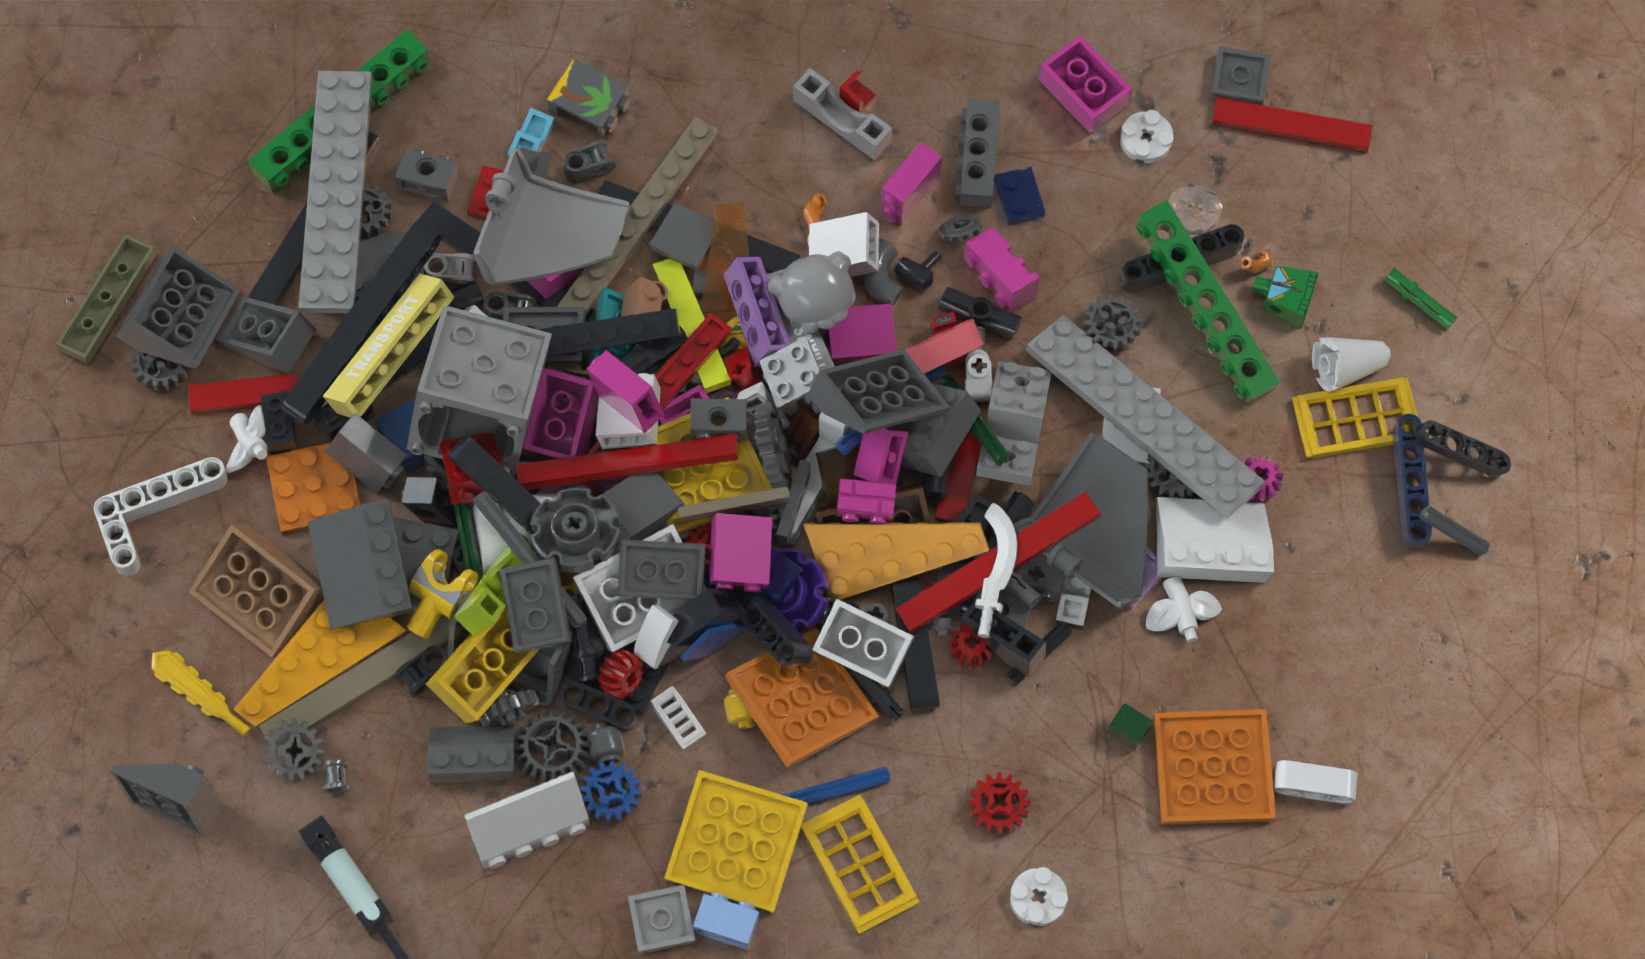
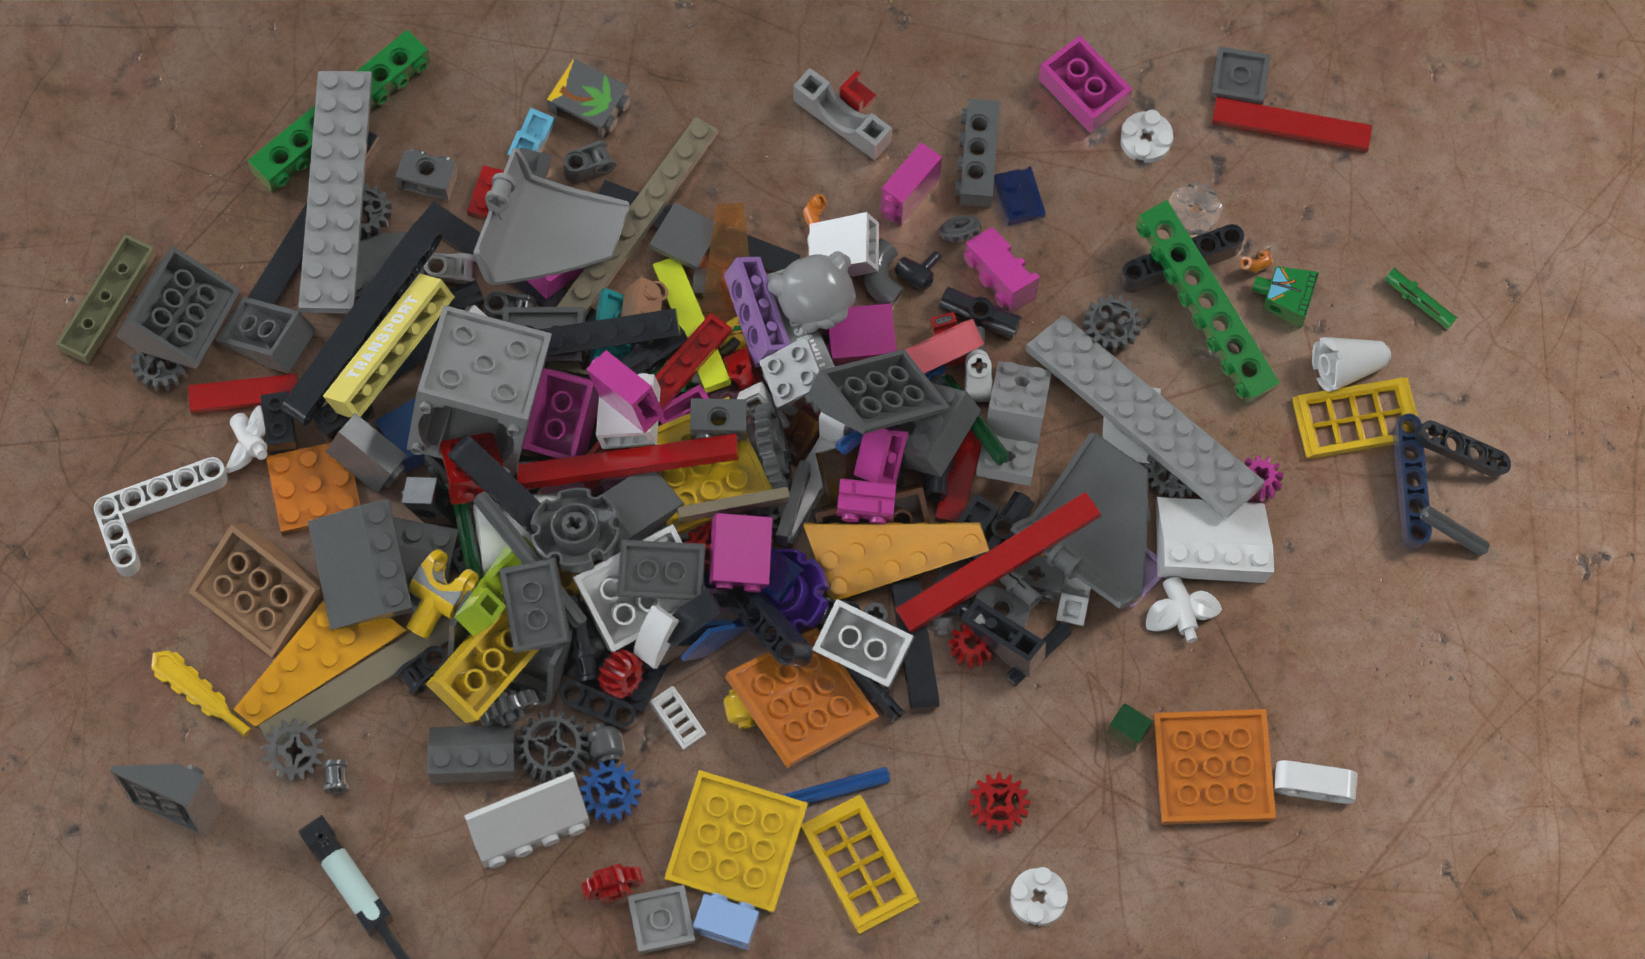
(612, 883): none -> red gear
(1002, 568): white sword -> none

